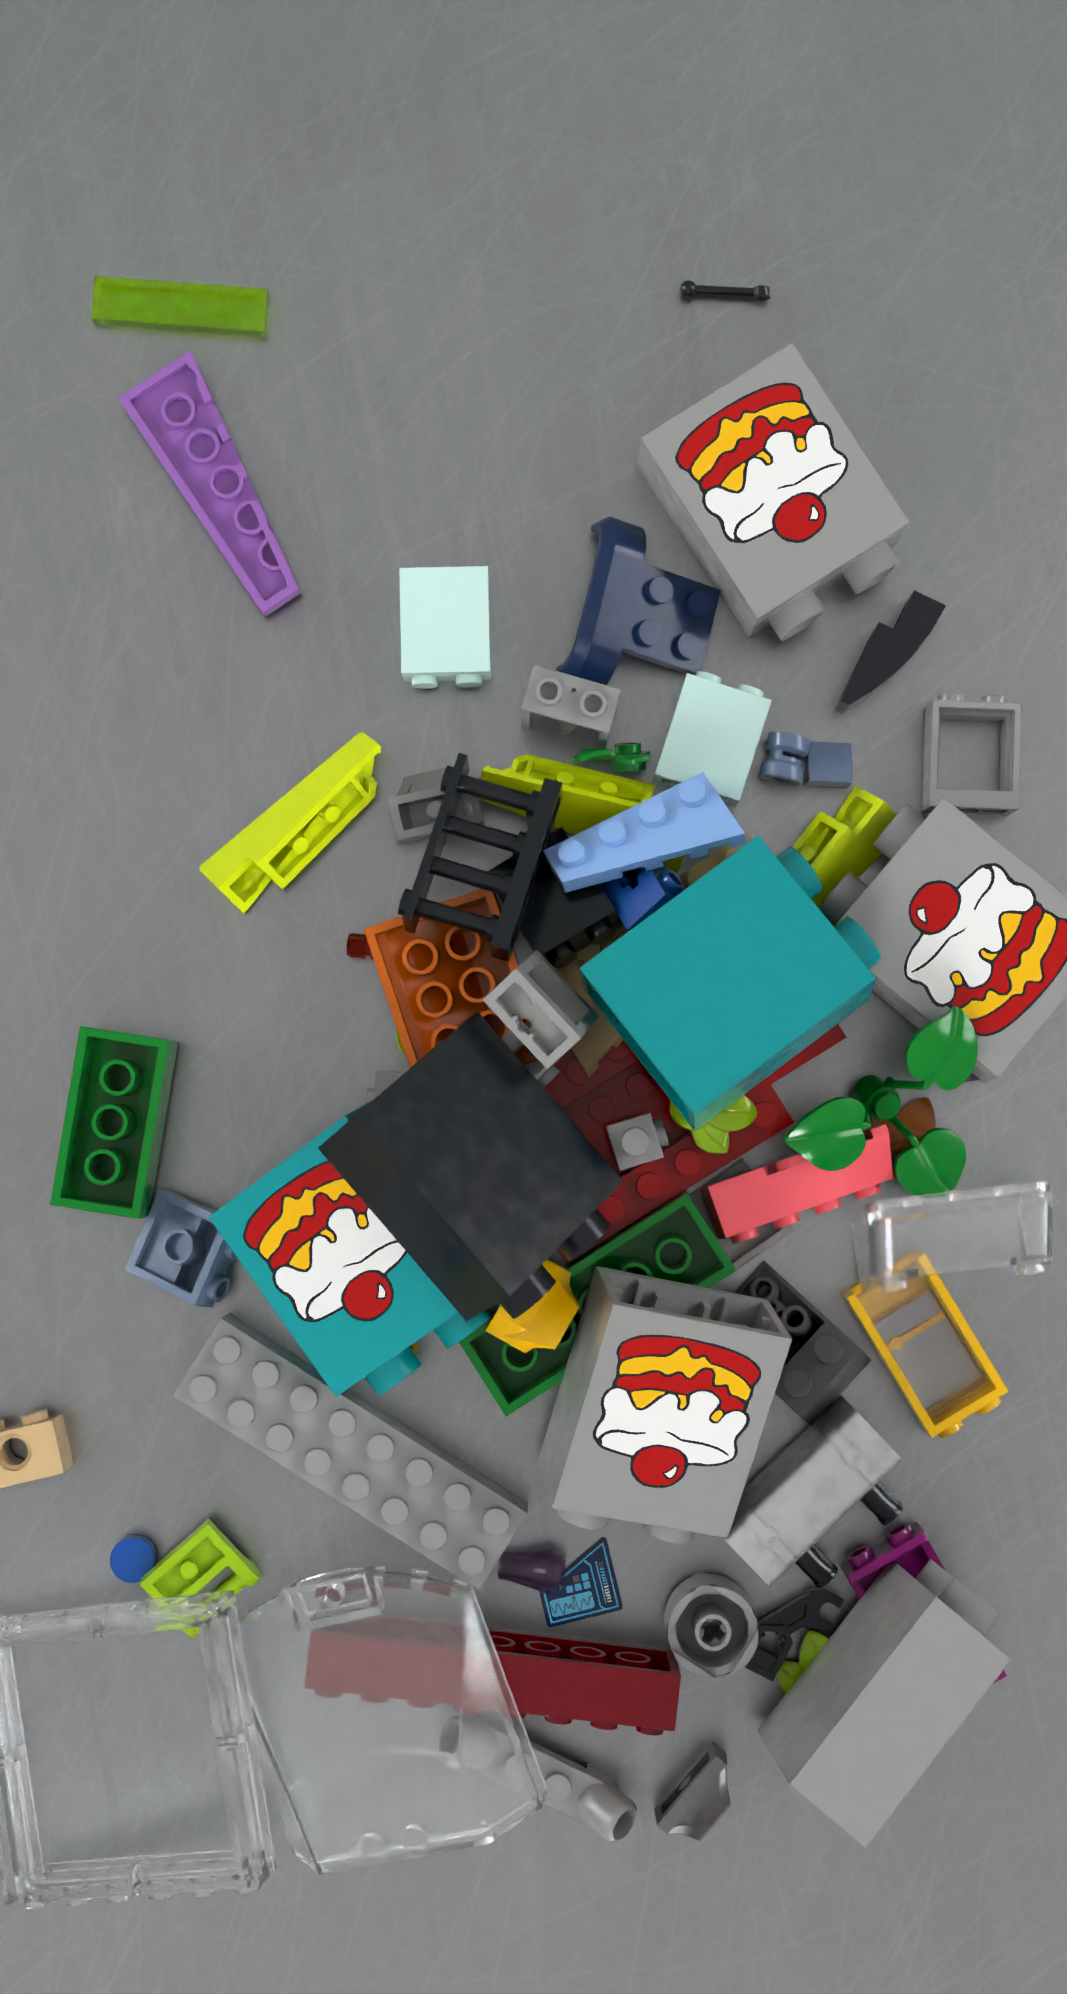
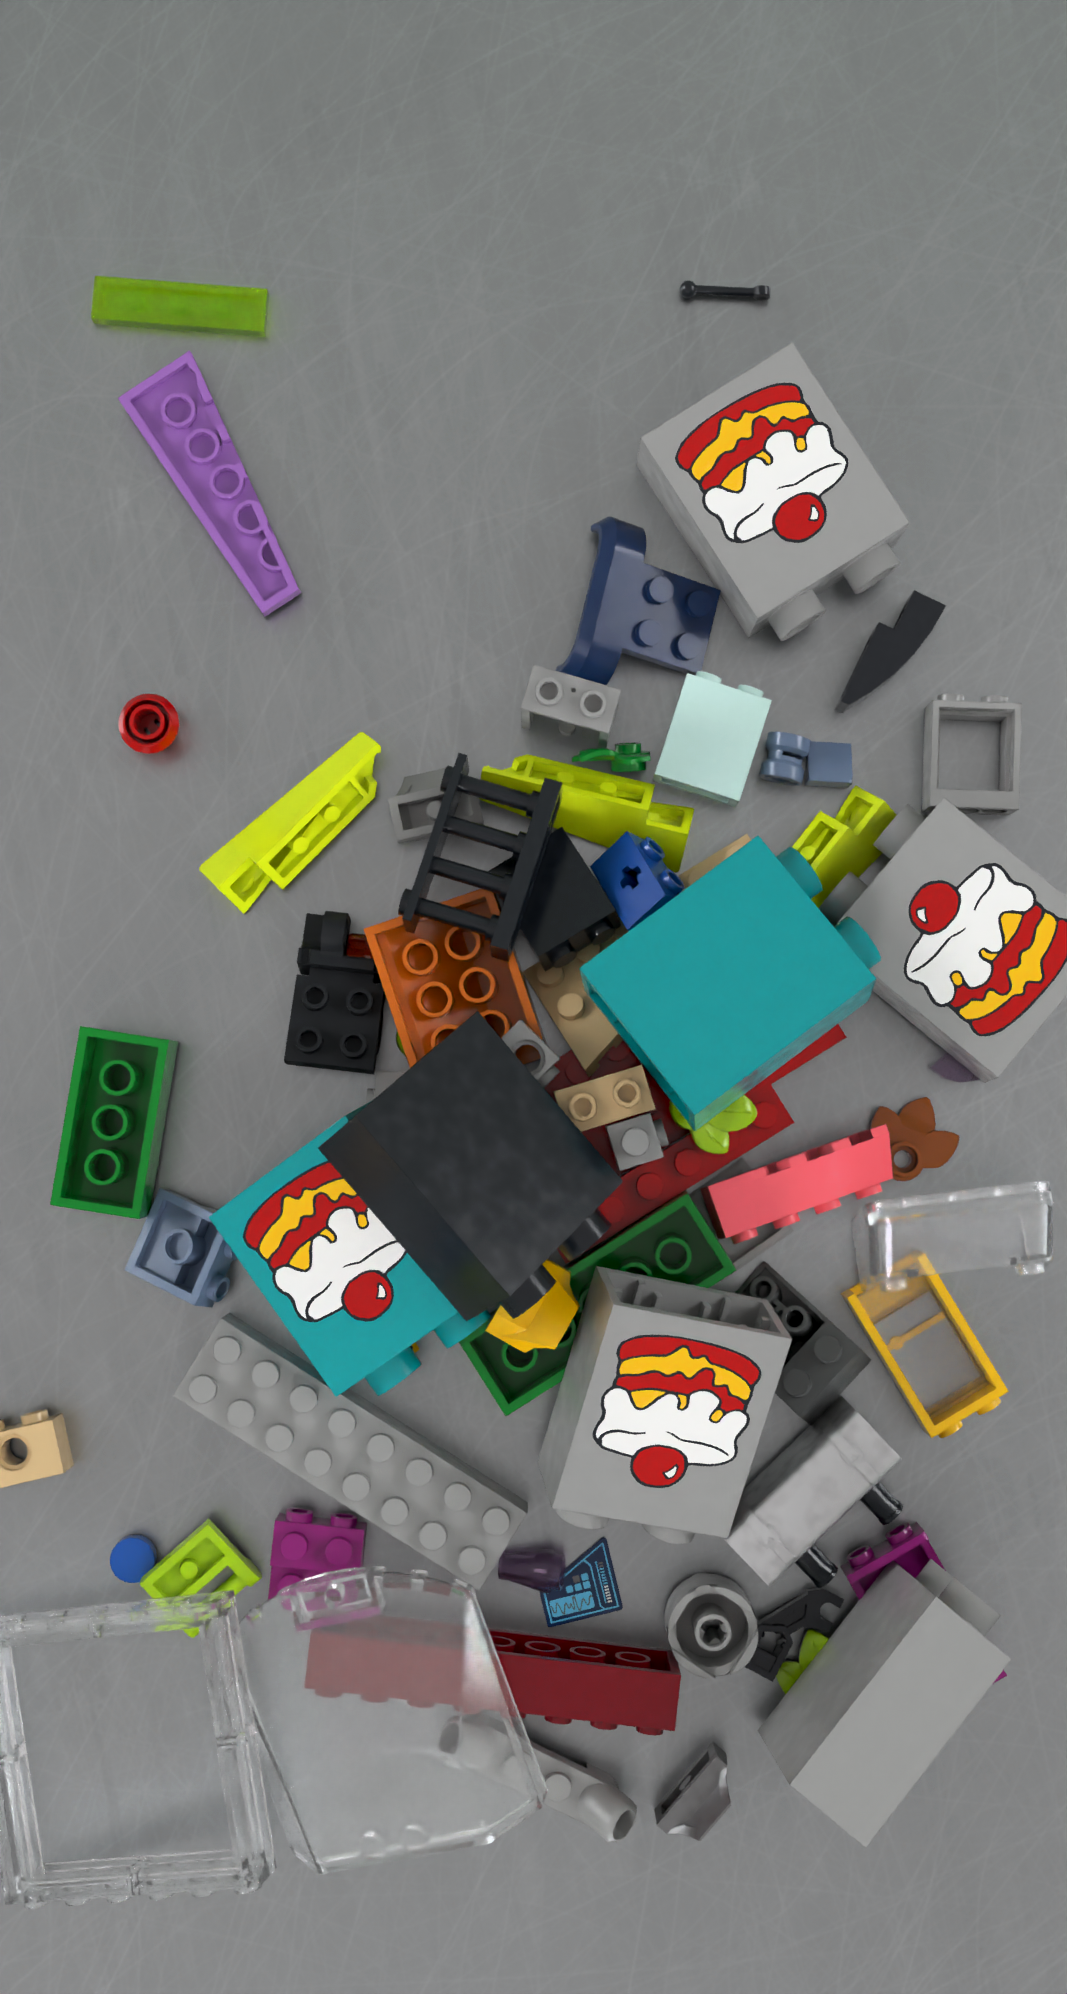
(140, 715): none -> red cone
(313, 1546): none -> magenta plate
(336, 1007): none -> black plate
(445, 625): light aqua brick -> none
(549, 1002): light grey window -> none
(606, 1098): none -> tan brick
(664, 827): light blue wing -> none
(832, 1132): green plant -> none

